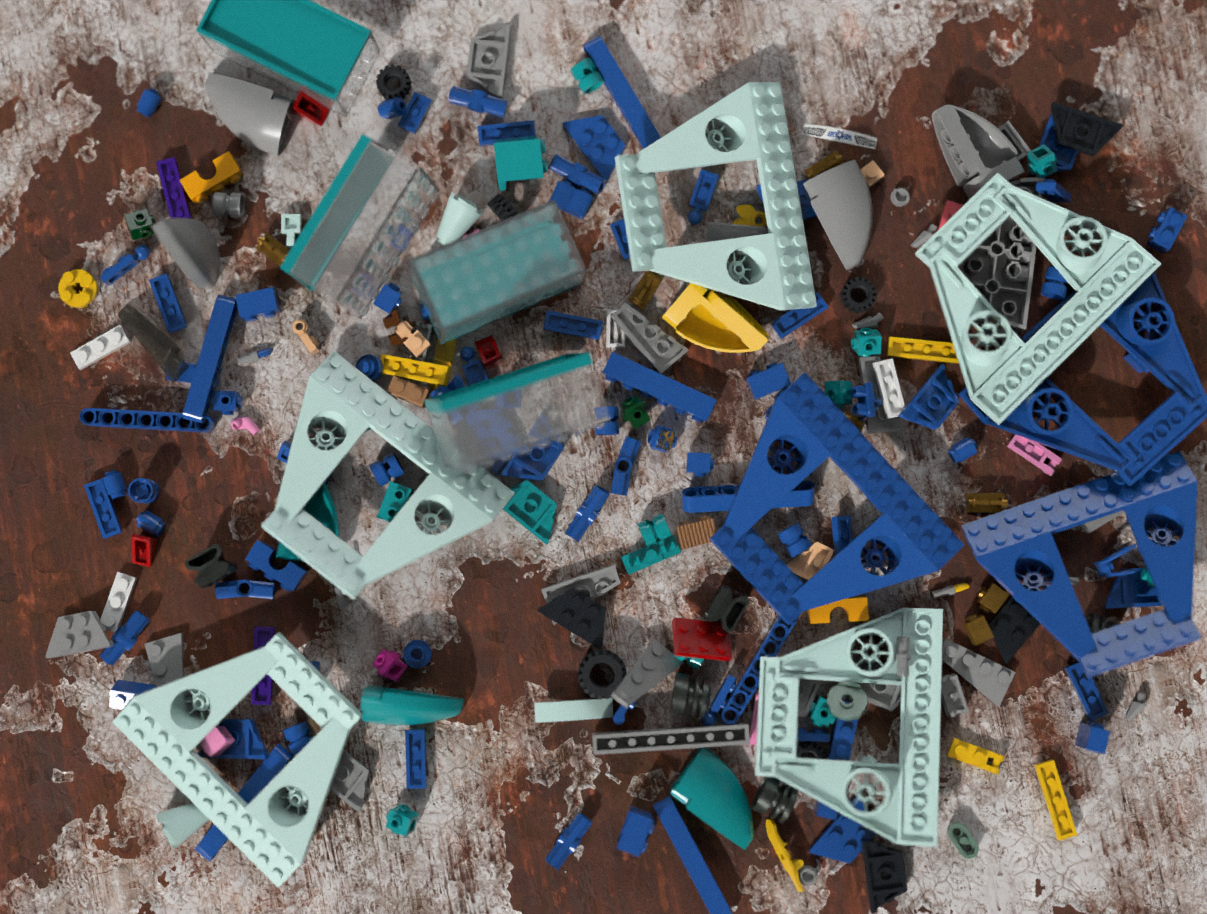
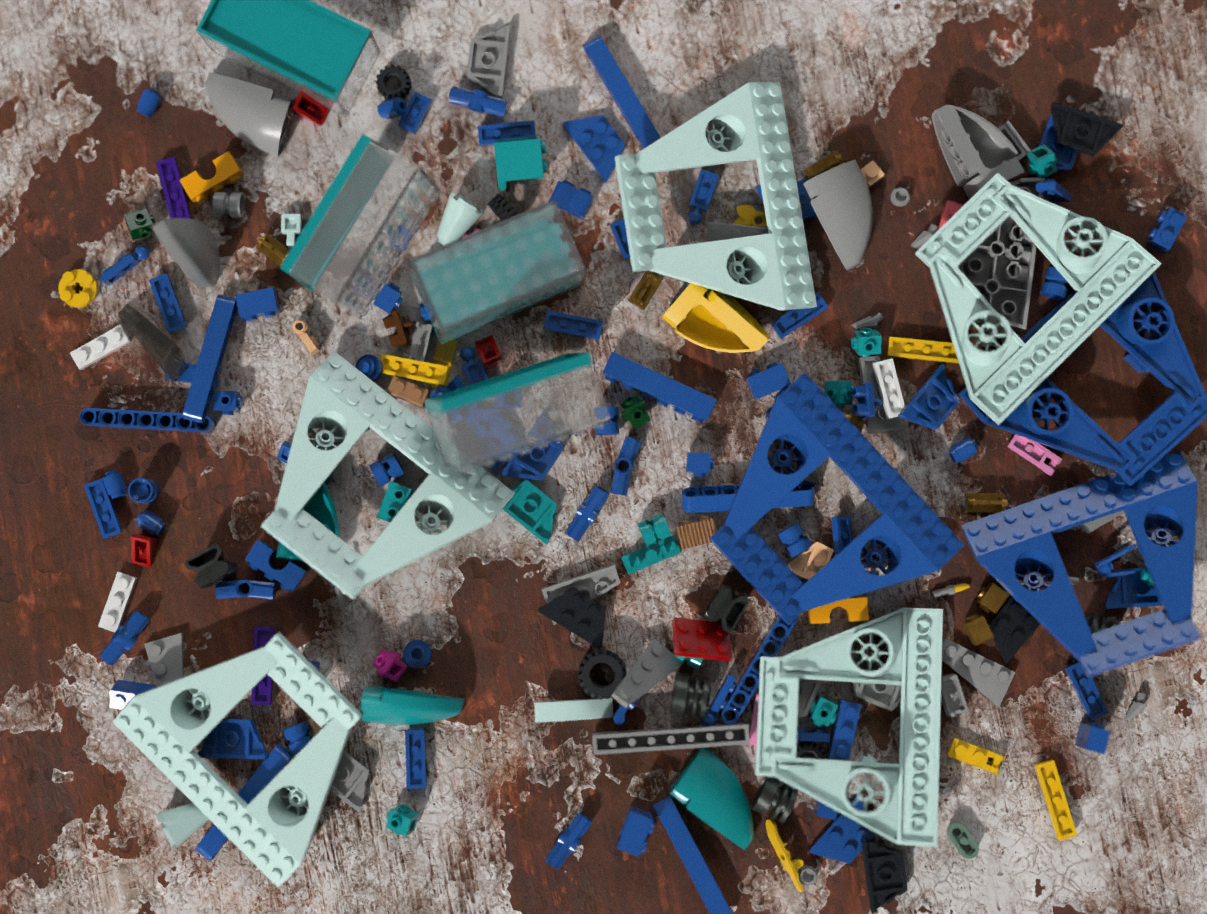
(77, 634): light grey wing -> none
(217, 741): bright pink brick -> none
(245, 423): bright pink arm -> none
(254, 356): light grey piece -> none
(416, 342): light nougat plate -> none
(577, 174): blue piece -> none
(588, 78): teal wheel -> none
(608, 344): white tile -> none
(654, 344): light grey wing -> none
(662, 438): head -> none
(839, 135): white sticker -> none
(842, 710): sand green plate -> none
(864, 285): black tyre -> none
(903, 656): light grey pin -> none

